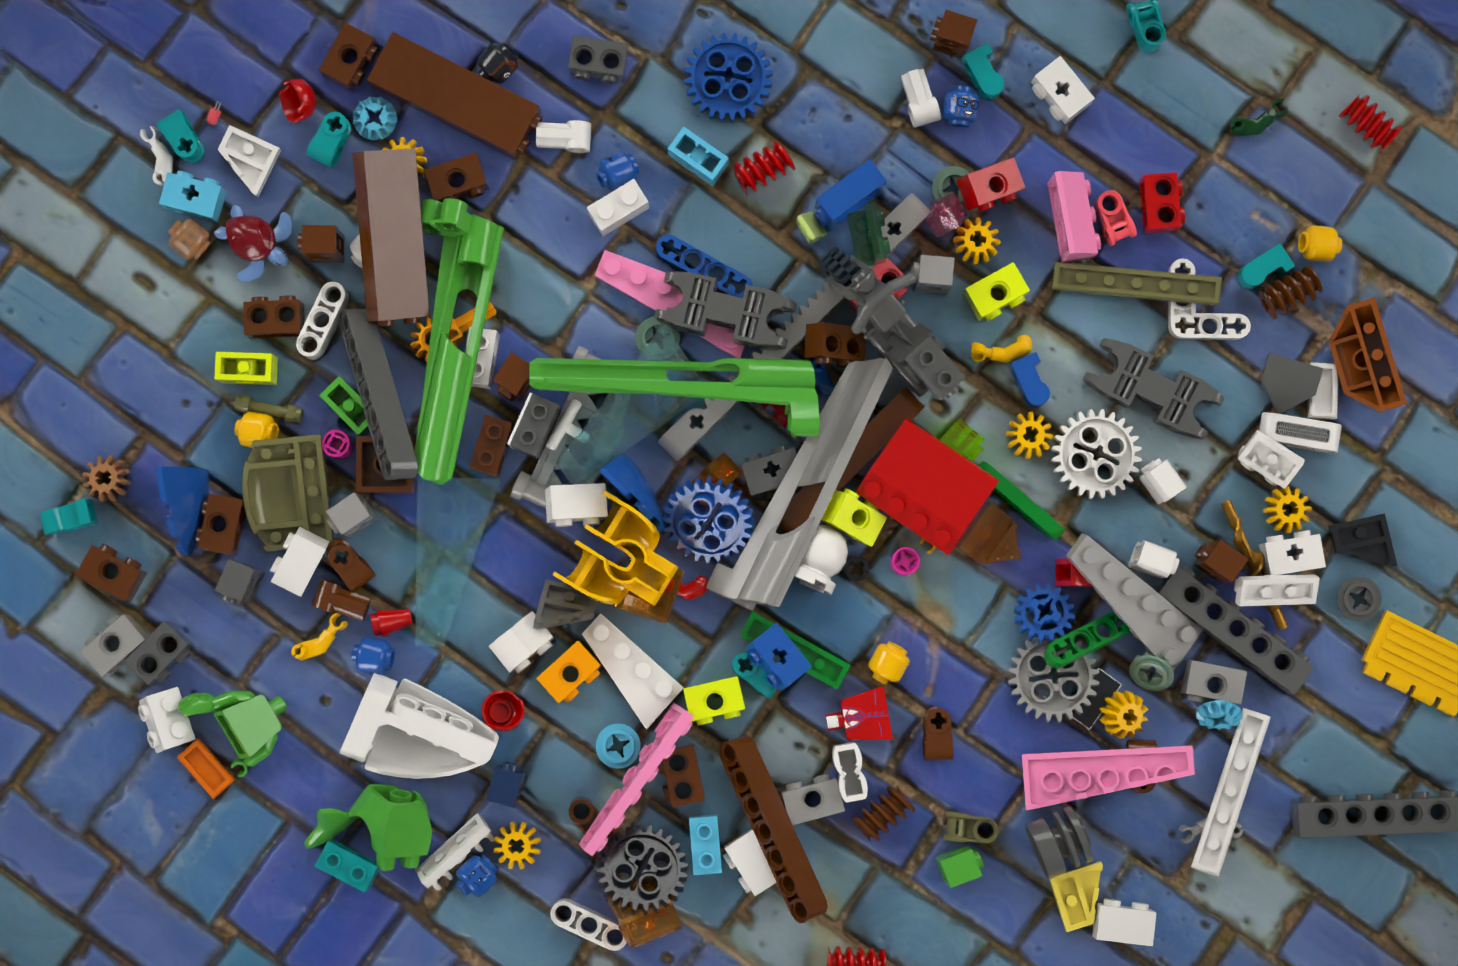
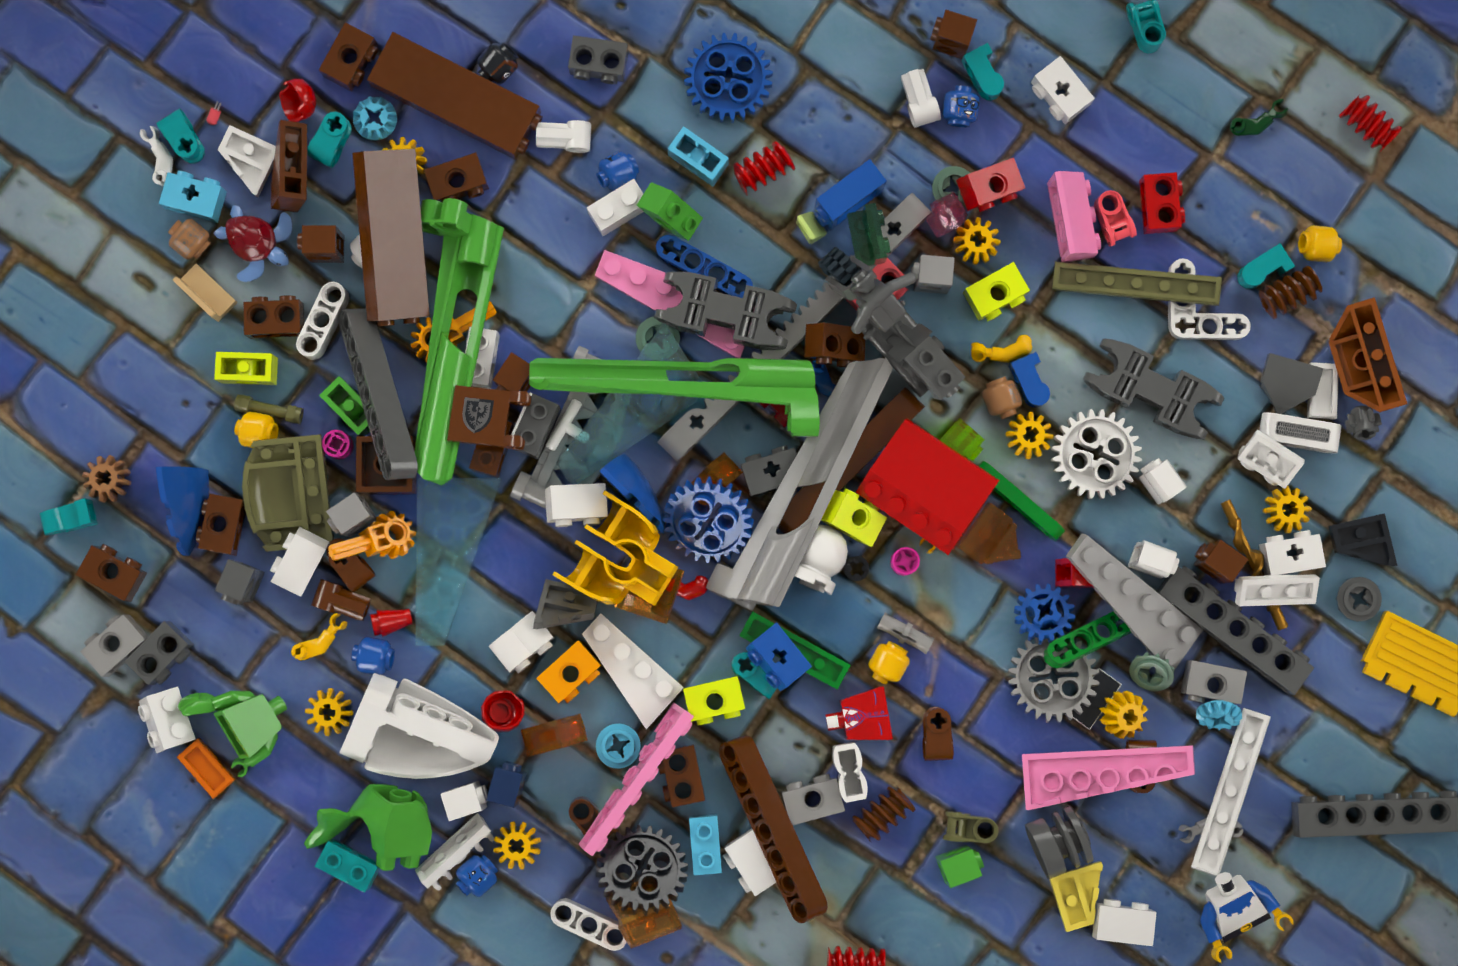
(206, 292): none -> tan panel
(290, 167): none -> reddish brown slope
(335, 704): none -> yellow gear
(376, 539): none -> light orange gear
(464, 800): none -> white brick
(482, 416): none -> reddish brown flag
(554, 735): none -> clear orange slope
(669, 211): none -> bright green brick
(905, 633): none -> light grey pin
(1002, 397): none -> medium nougat head
(1236, 908): none -> torso
(1363, 422): none -> dark grey gear

